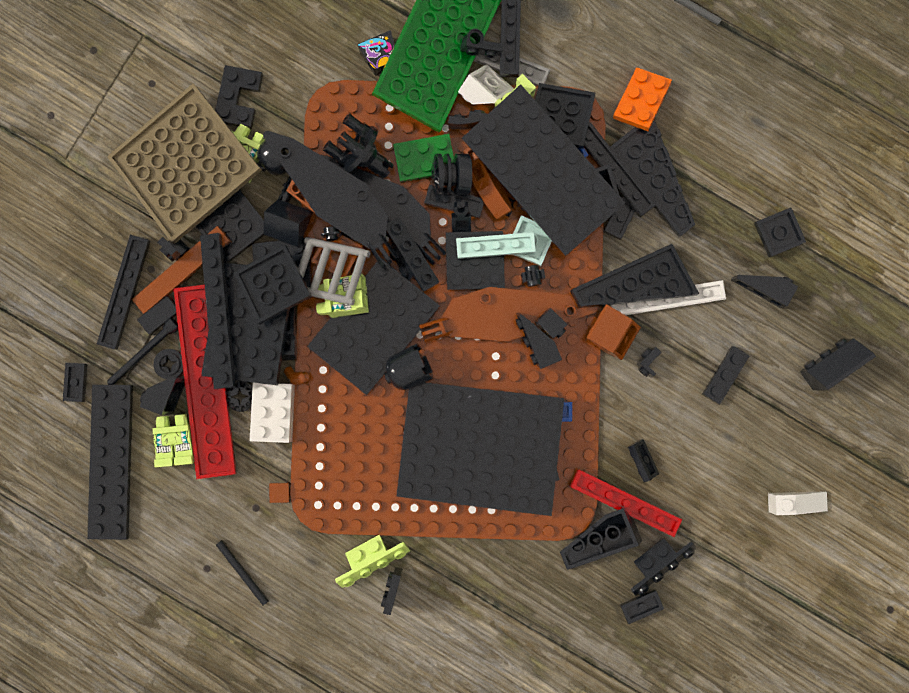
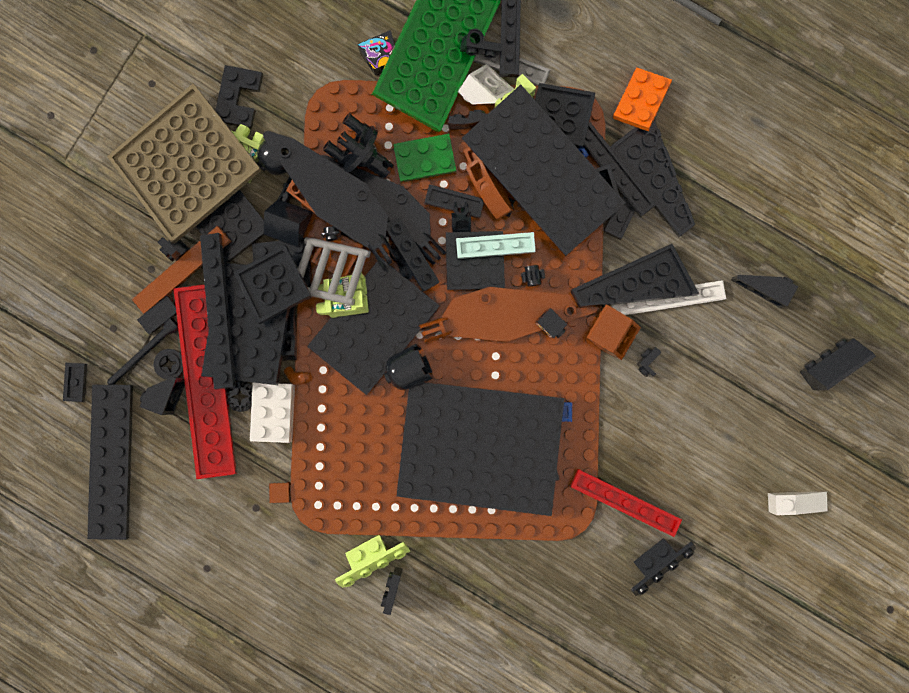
(123, 292): black plate -> none
(174, 442): yellowish green hips -> none
(242, 573): black bar -> none
(455, 174): black wheel -> none
(542, 241): light aqua plate -> none
(542, 347): black slope -> none
(606, 537): black wedge -> none
(641, 606): black plate -> none
(643, 460): black plate -> none
(725, 375): black plate -> none
(780, 232): black plate -> none

